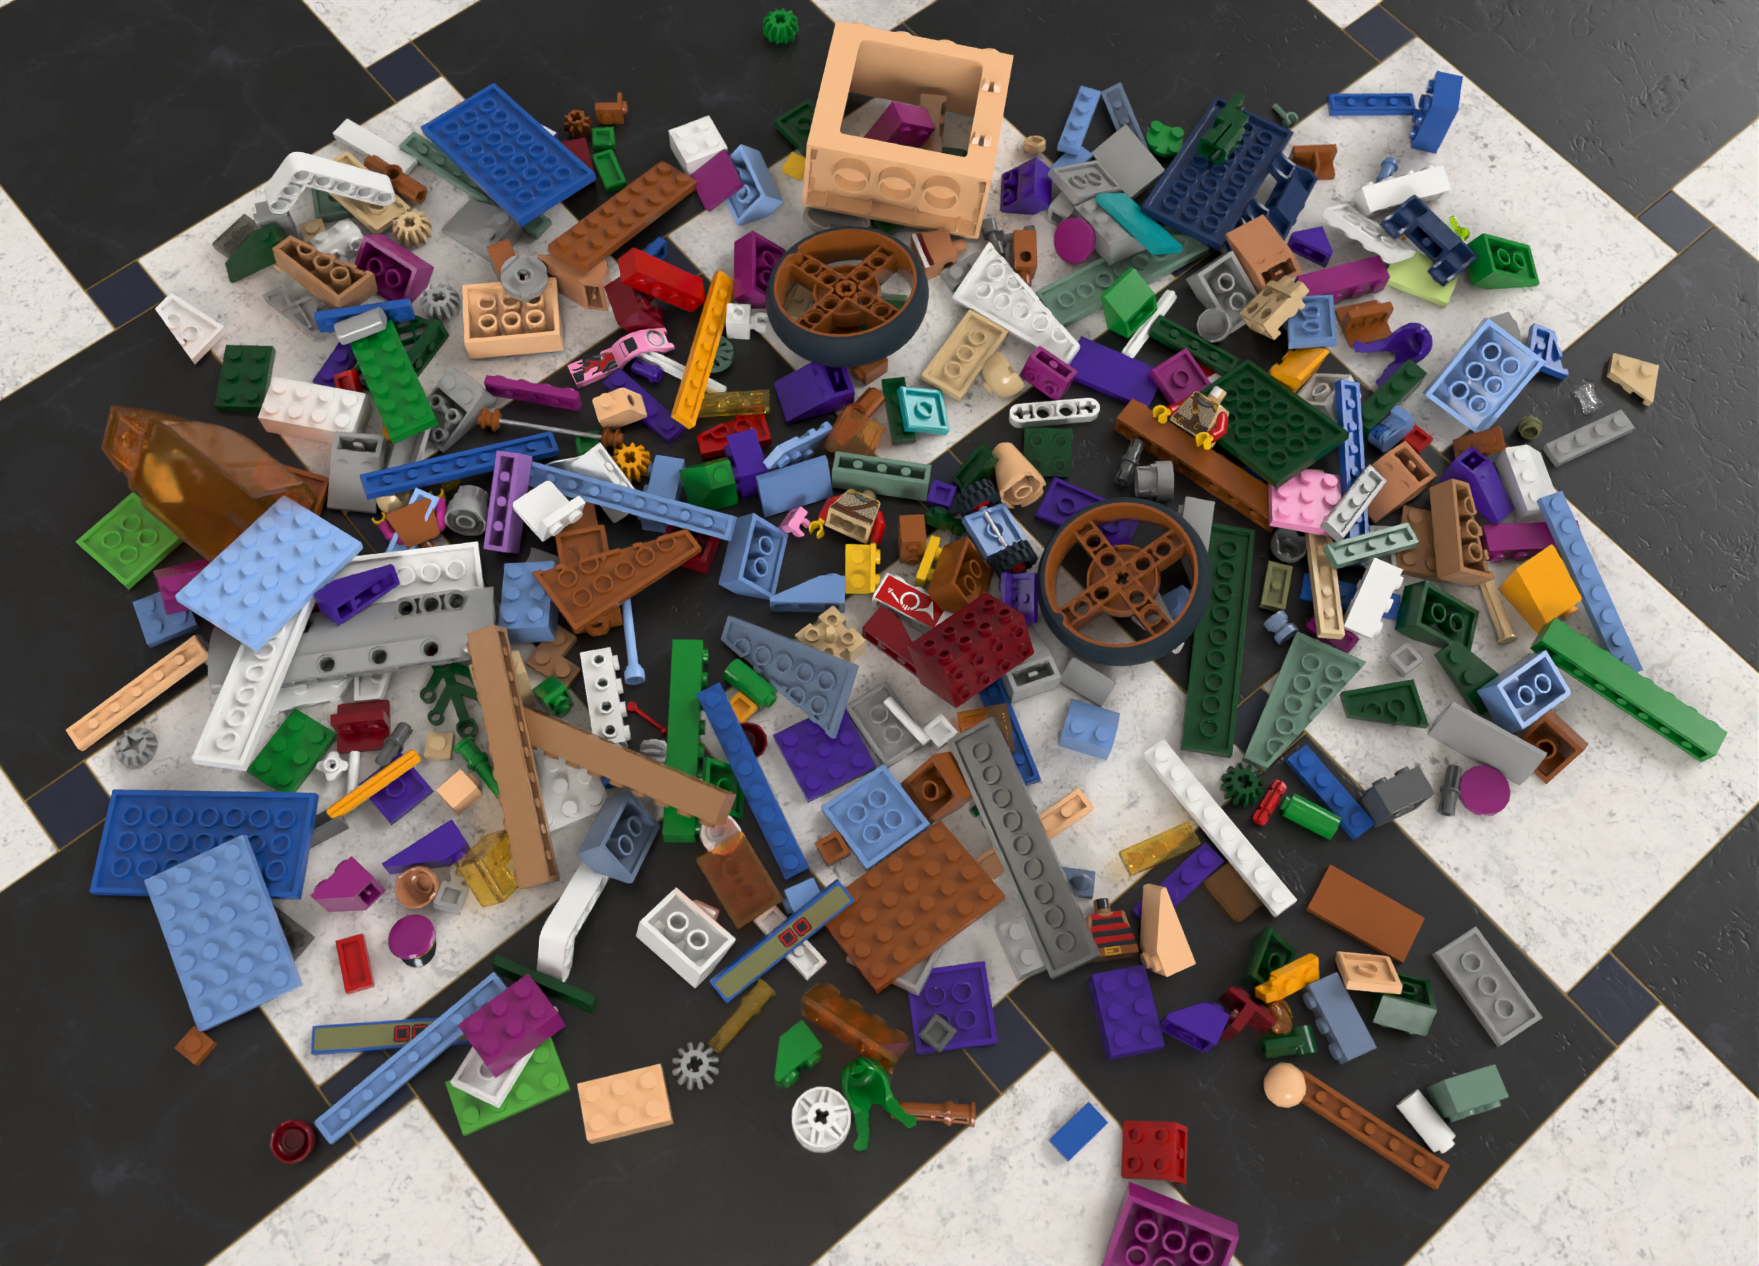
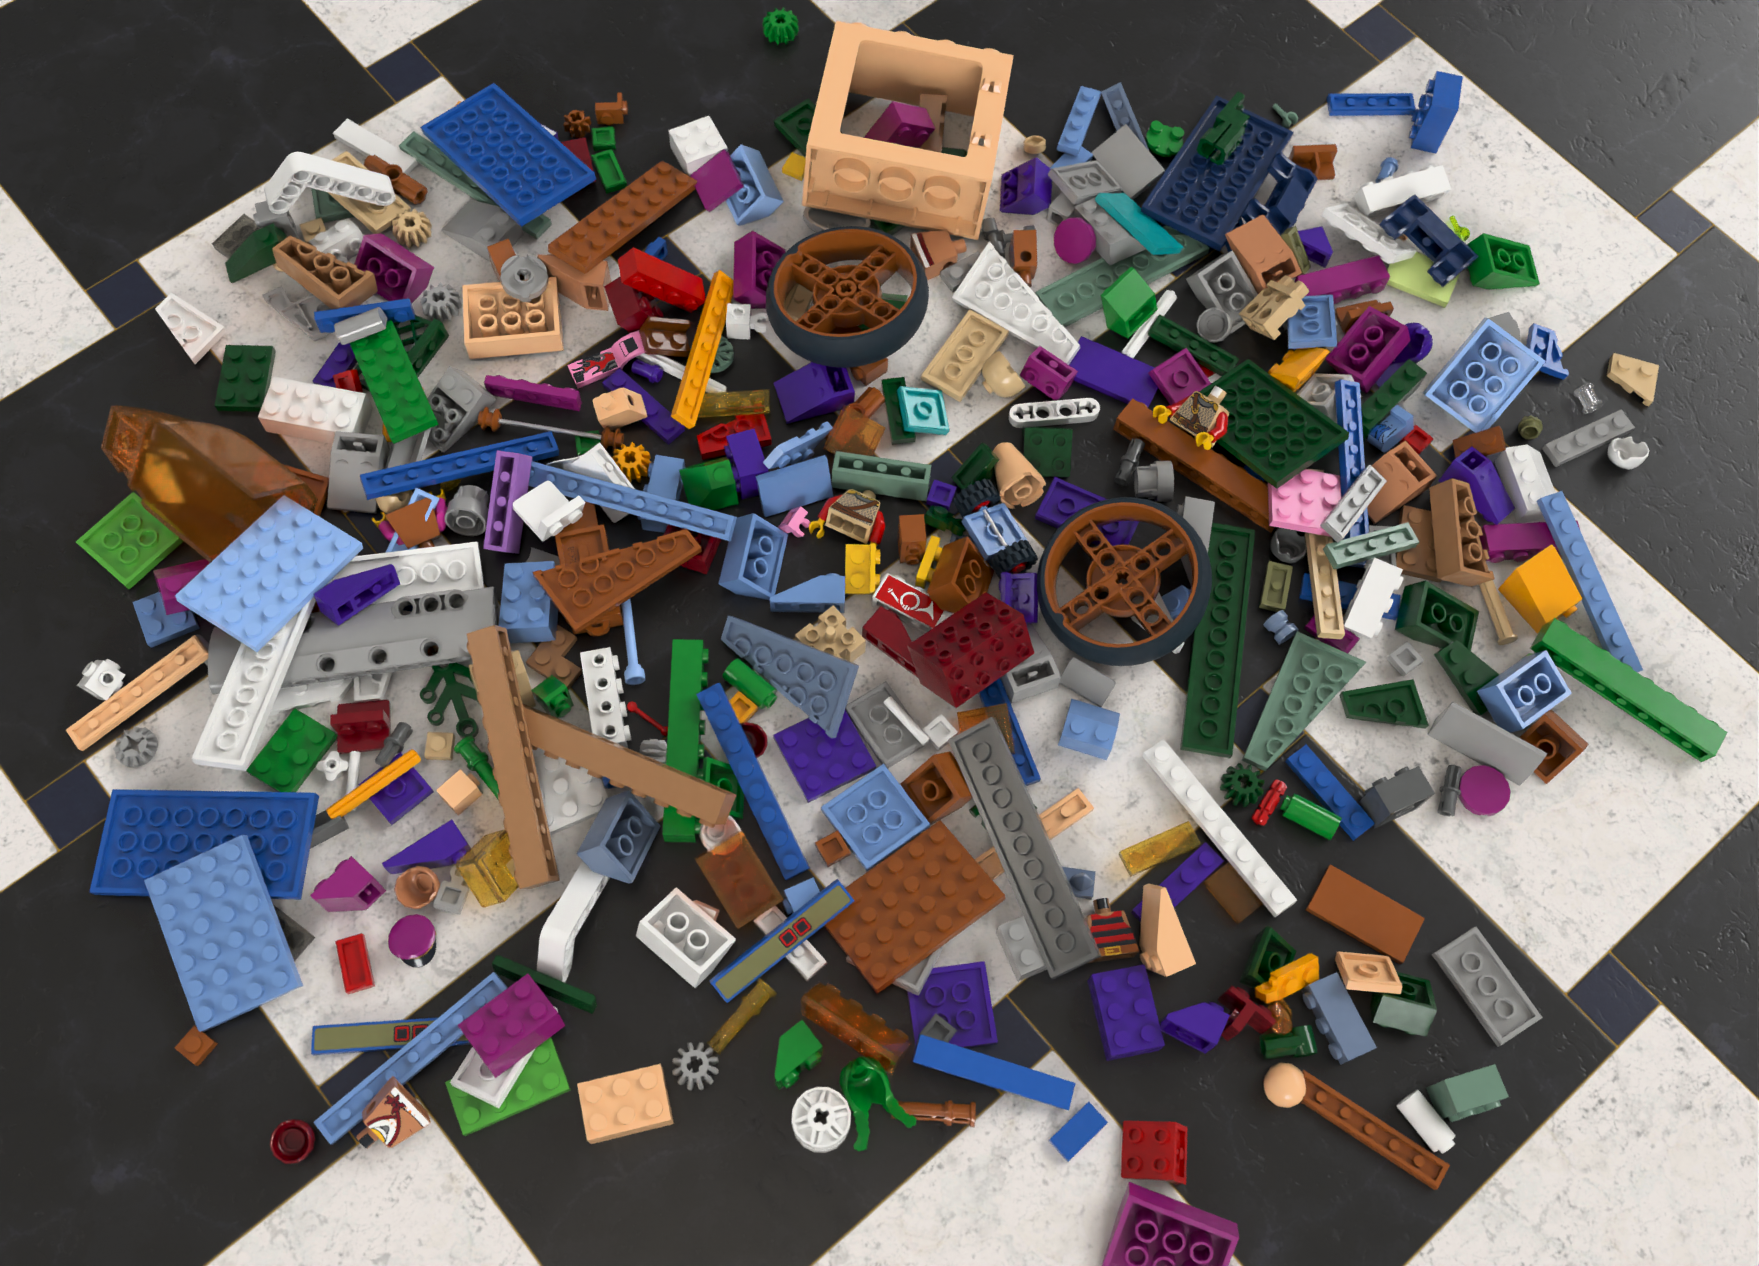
(101, 679): none -> white brick
(392, 1116): none -> torso
(665, 336): none -> reddish brown bracket
(993, 1072): none -> blue tile
(1294, 242): none -> olive plate
(1369, 347): none -> magenta slope
(1626, 453): none -> white hair

